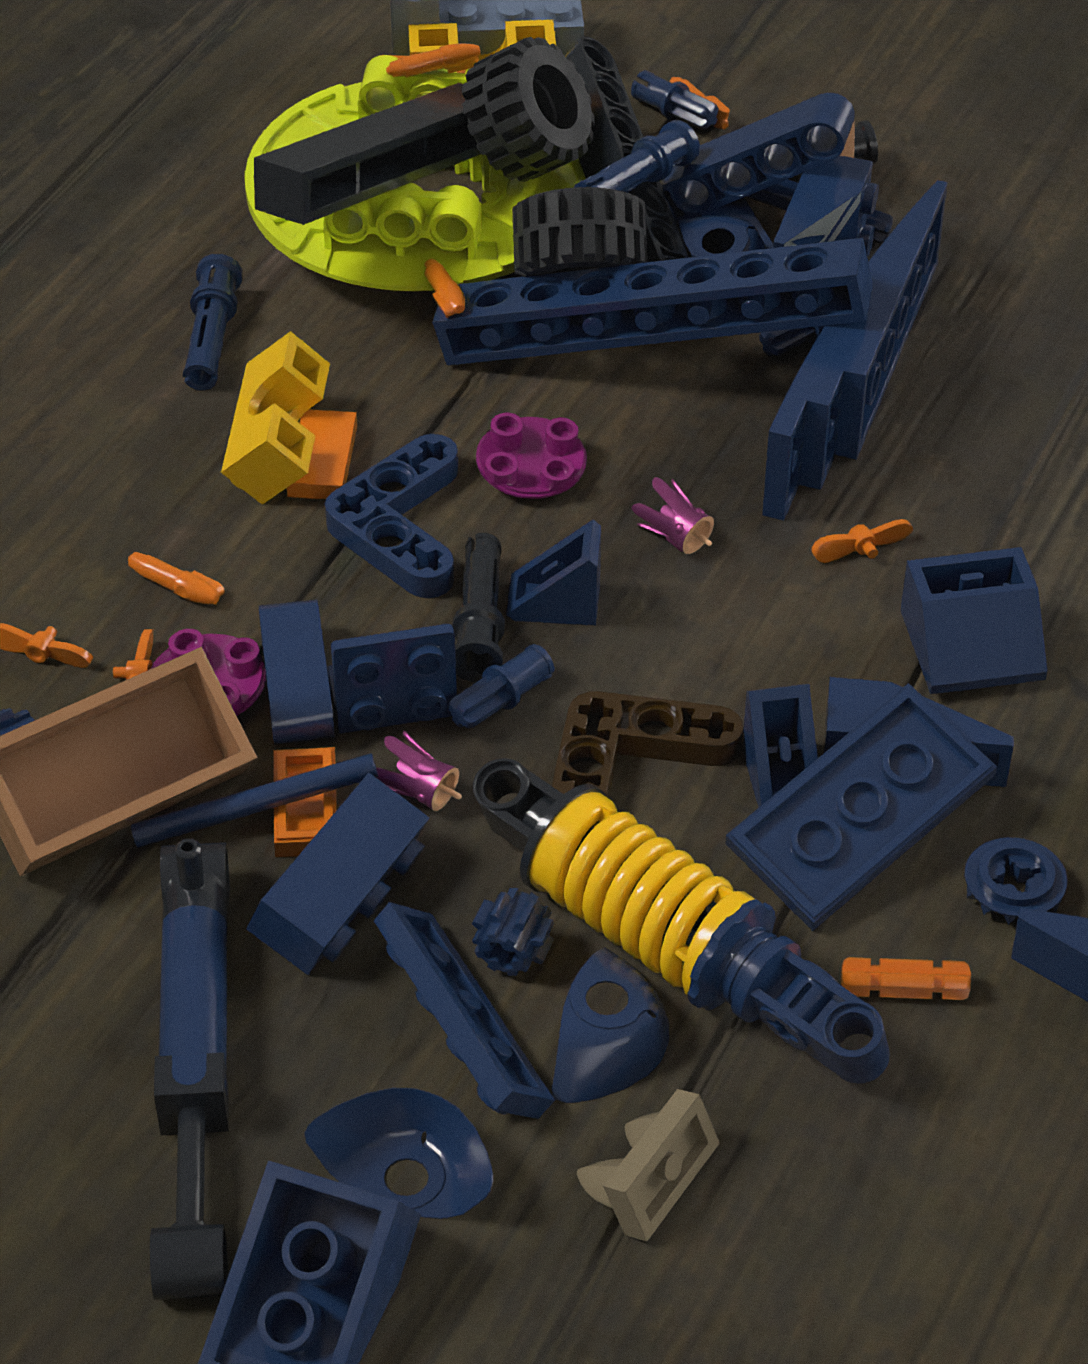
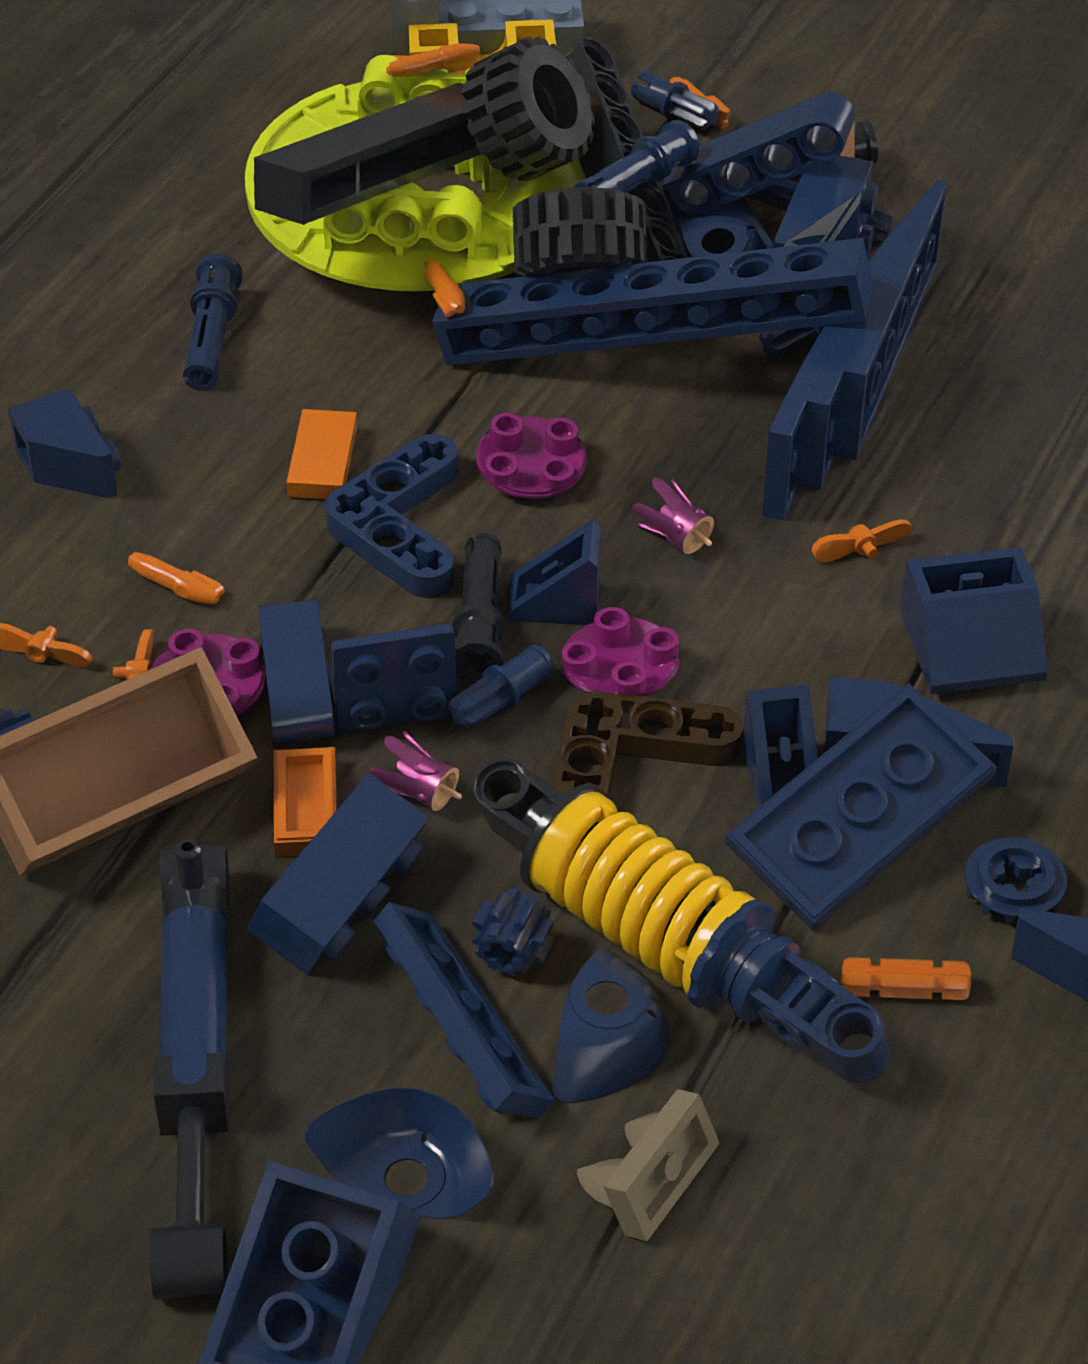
(64, 445): none -> dark blue slope
(253, 800): dark blue bar -> none
(266, 440): yellow arch -> none
(621, 655): none -> magenta dish

